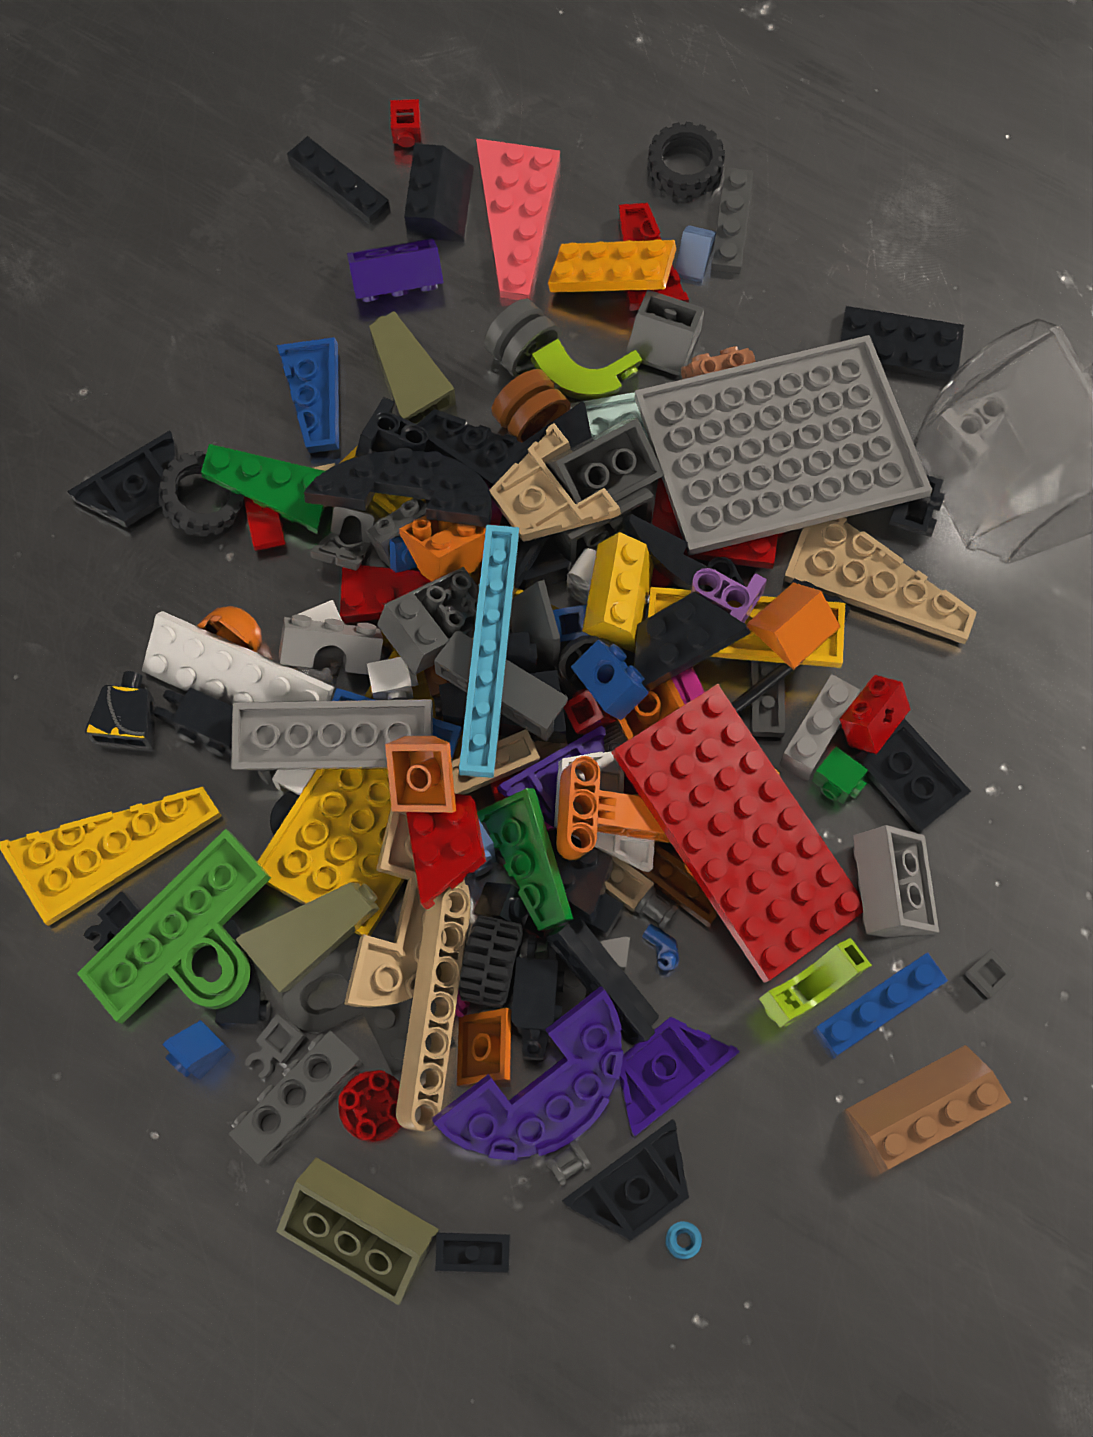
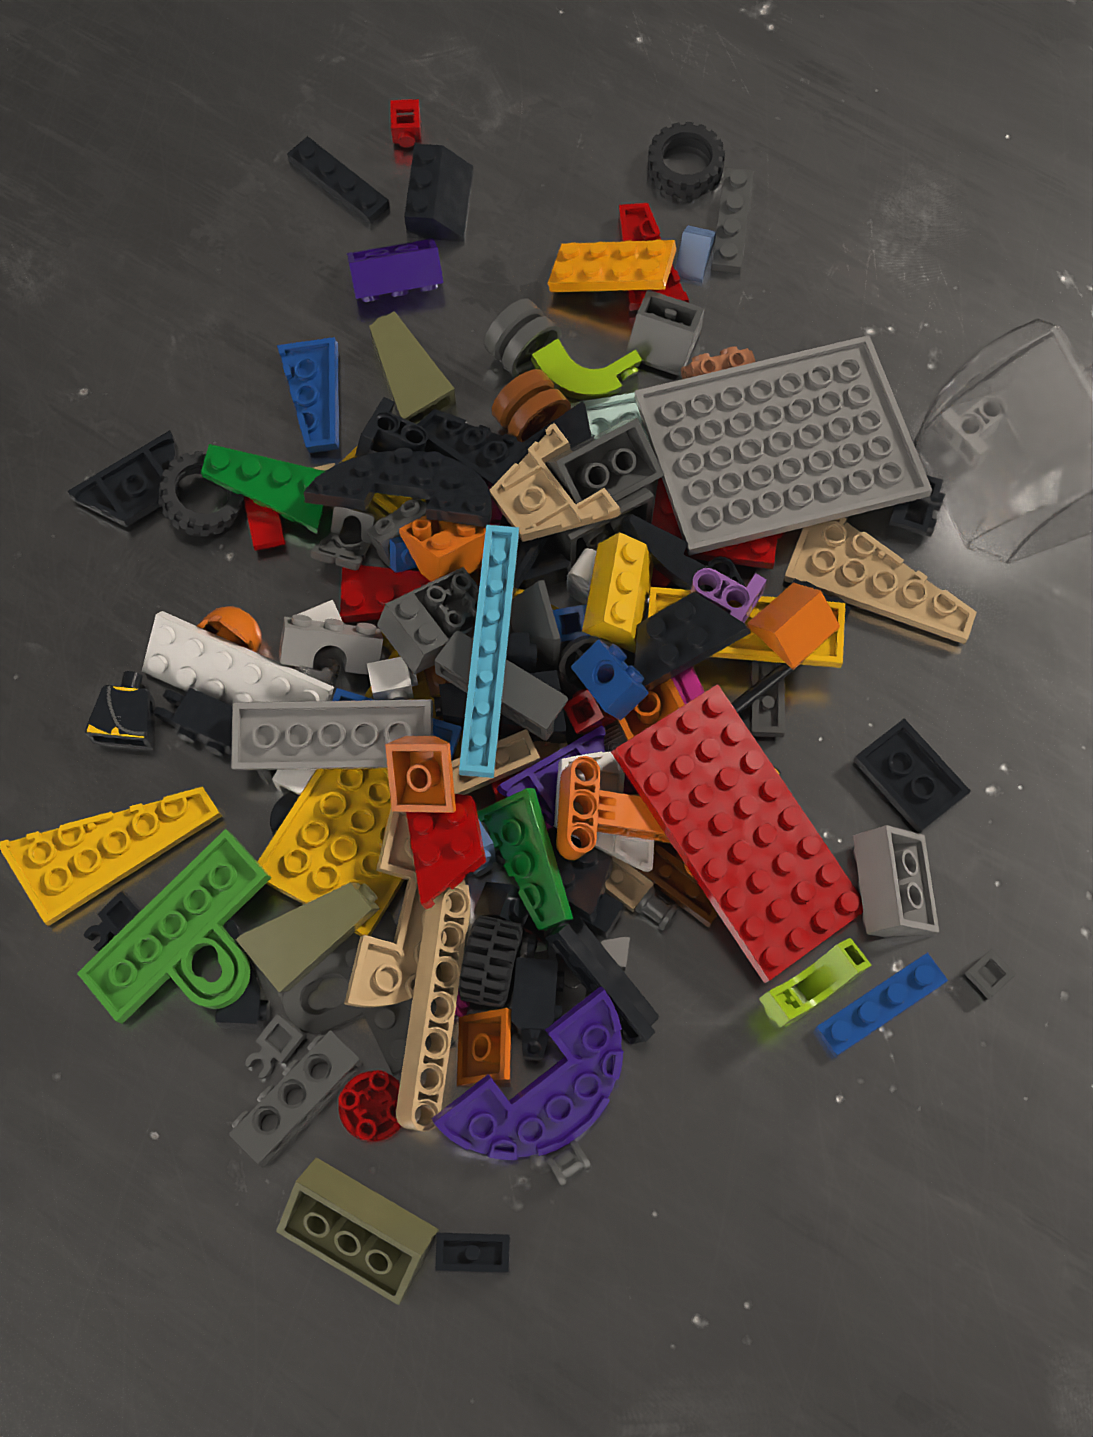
(195, 1050): blue slope -> none
(517, 200): coral wing -> none
(636, 1187): black wing -> none
(665, 945): blue arm -> none
(668, 1069): dark purple wing -> none
(695, 1240): dark azure plate -> none
(818, 728): light grey arch -> none
(840, 776): green brick -> none
(875, 714): red brick -> none
(907, 342): black plate -> none
(926, 1107): medium nougat slope -> none

